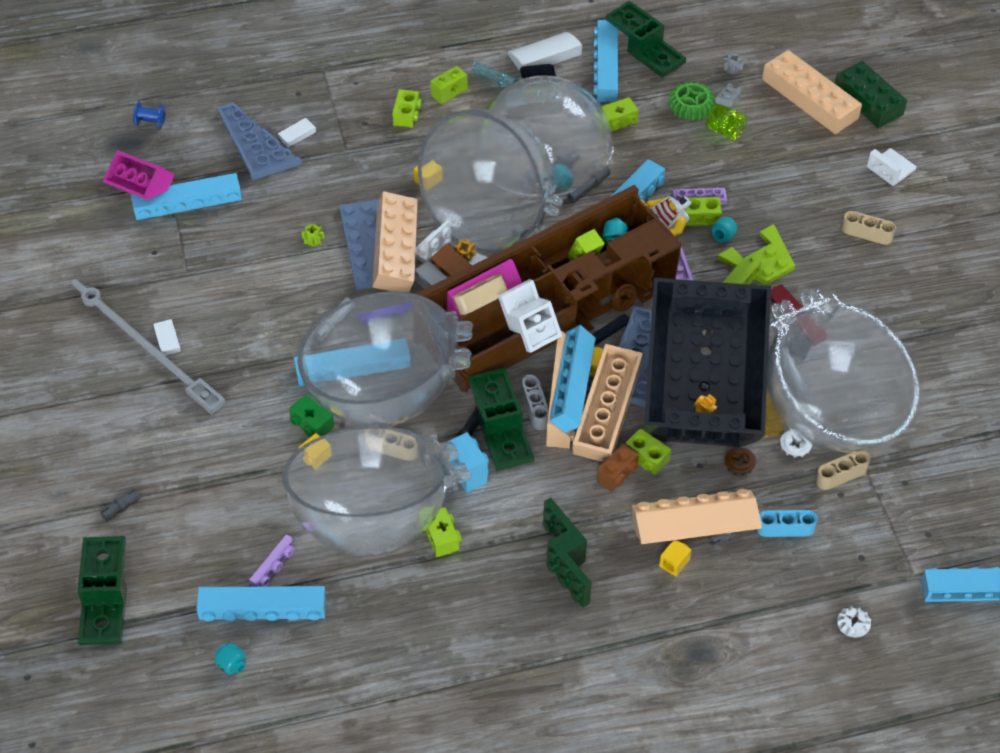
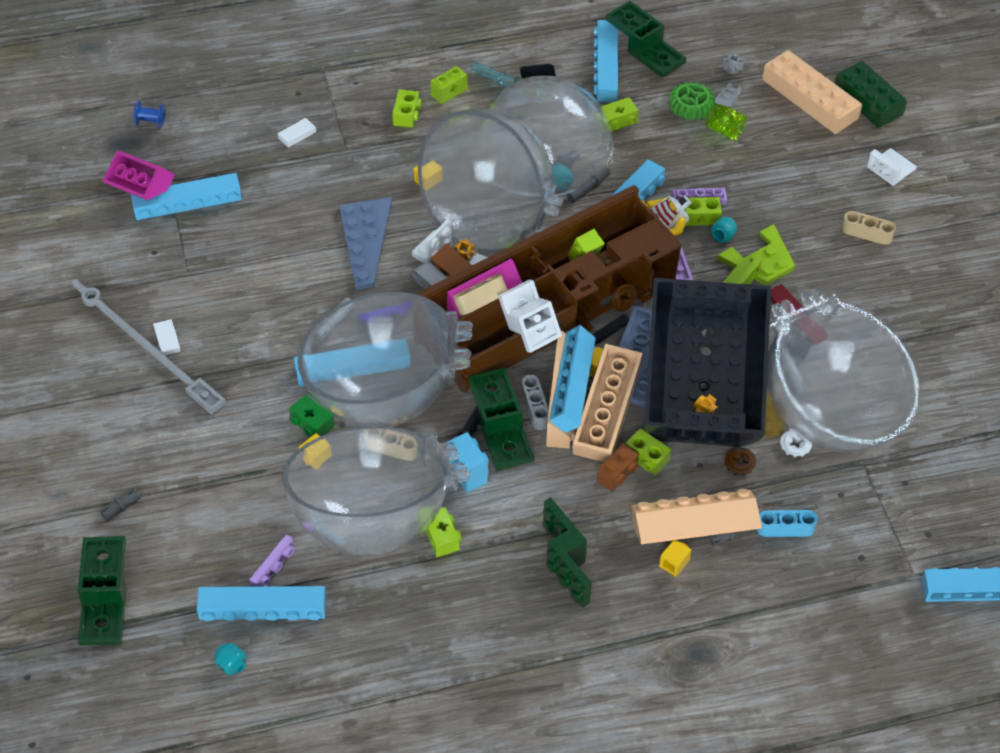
(255, 145): sand blue wing -> none
(312, 235): lime gear -> none
(395, 243): light nougat brick -> none
(547, 51): white slope -> none
(613, 229): teal head -> none
(842, 470): tan beam -> none
(860, 628): white gear -> none

